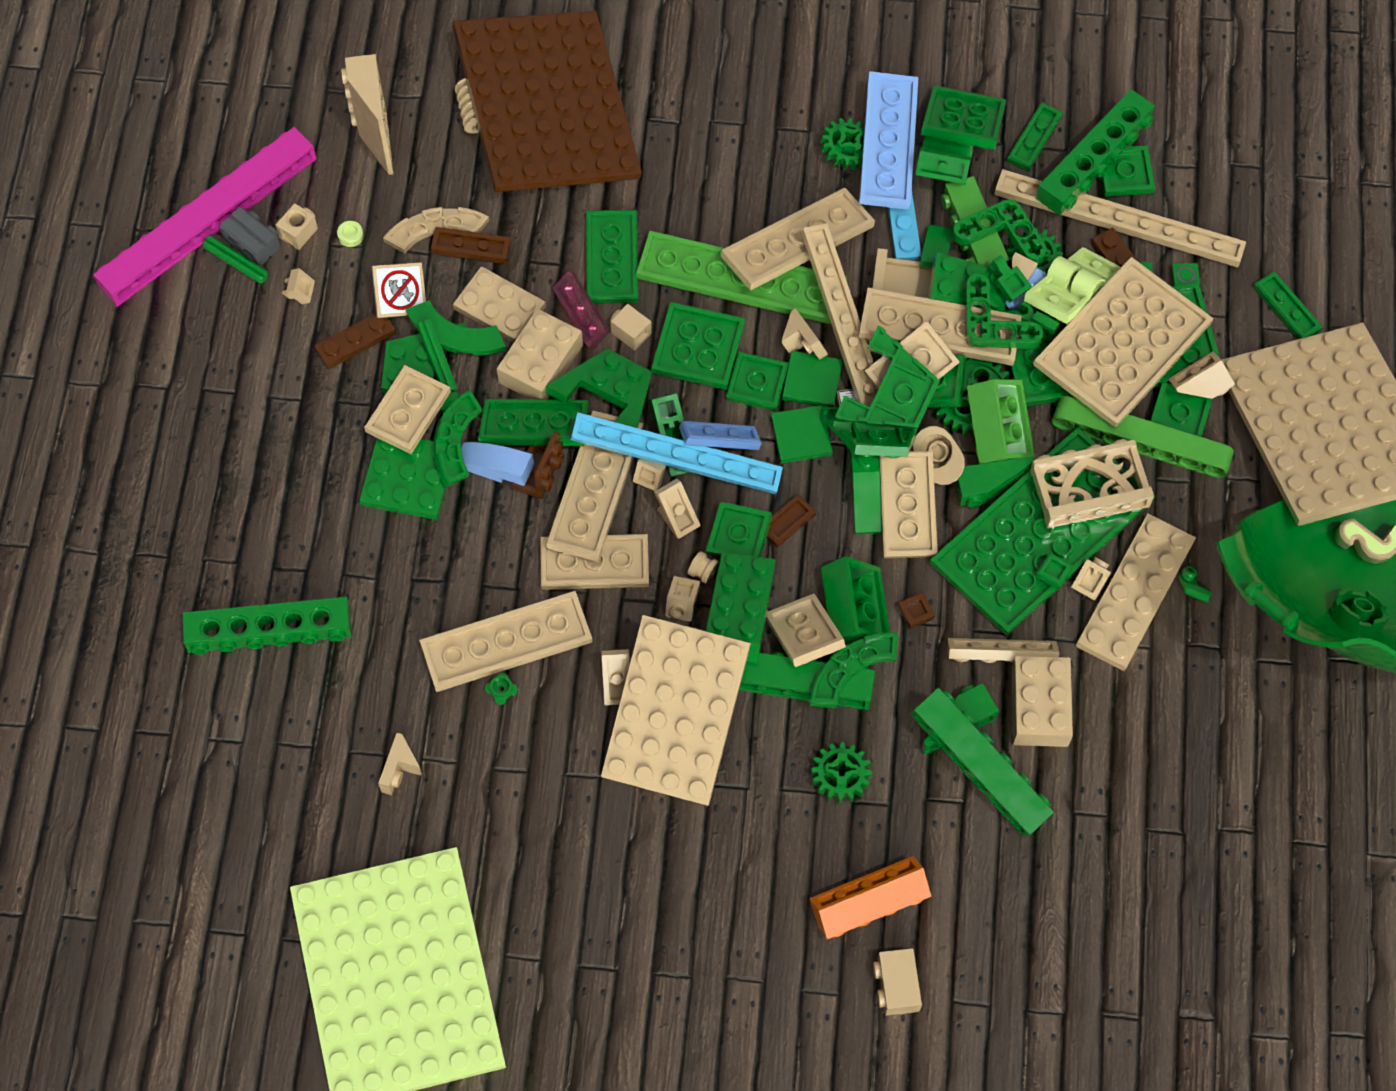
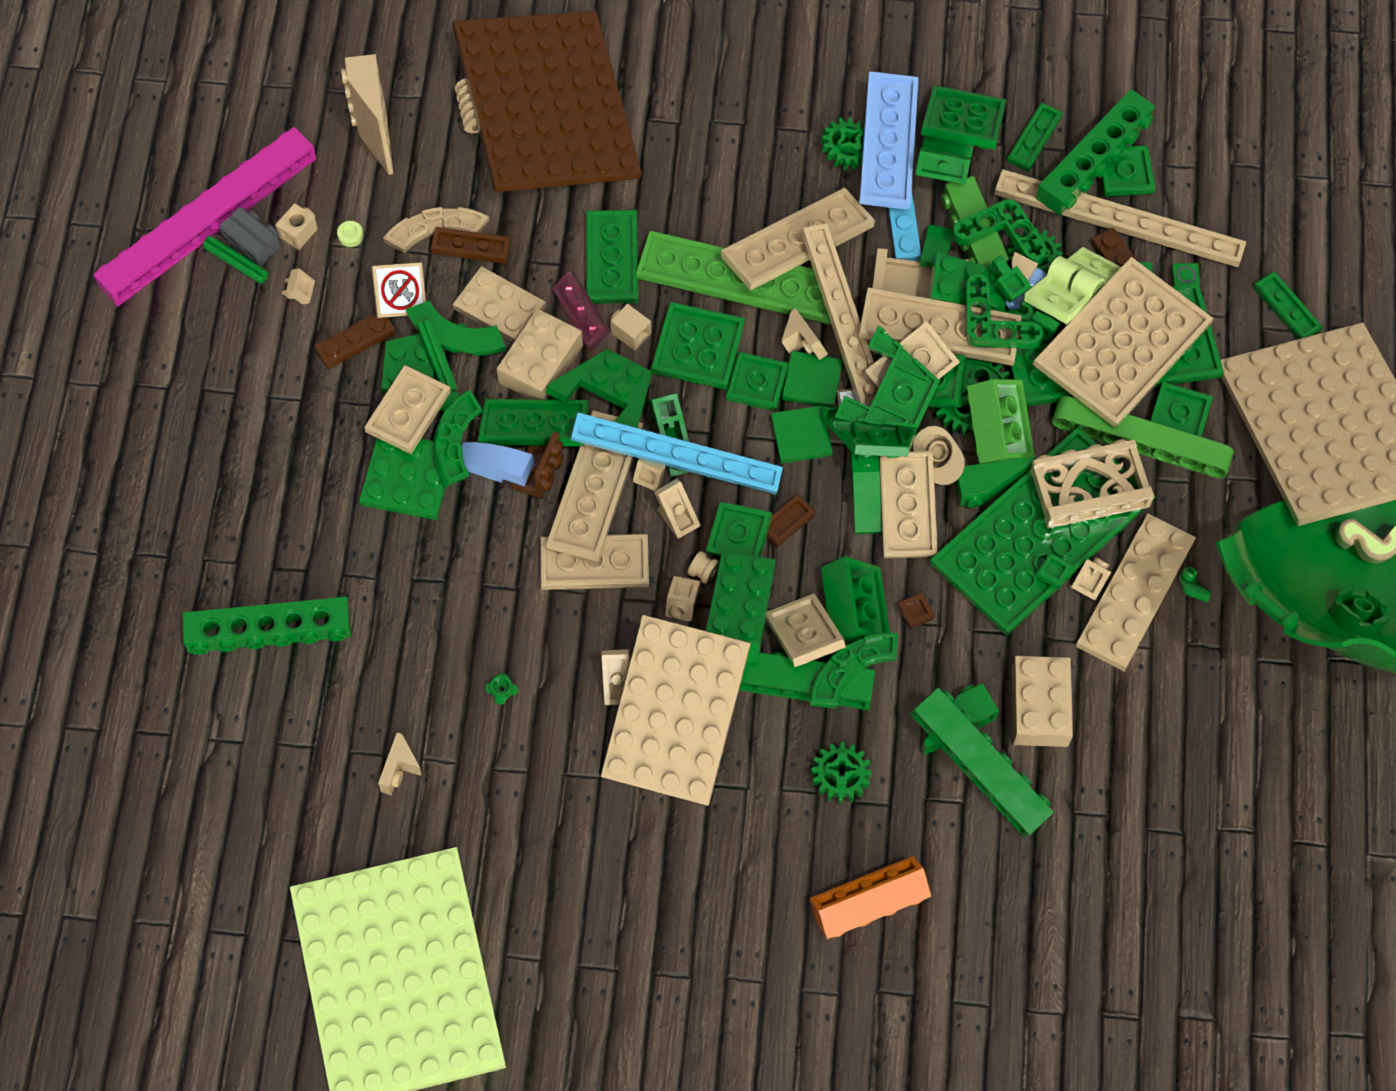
(505, 641): tan plate -> none
(720, 435): medium blue tile -> none
(898, 982): tan brick -> none
(997, 649): tan plate -> none
(1203, 378): tan slope -> none

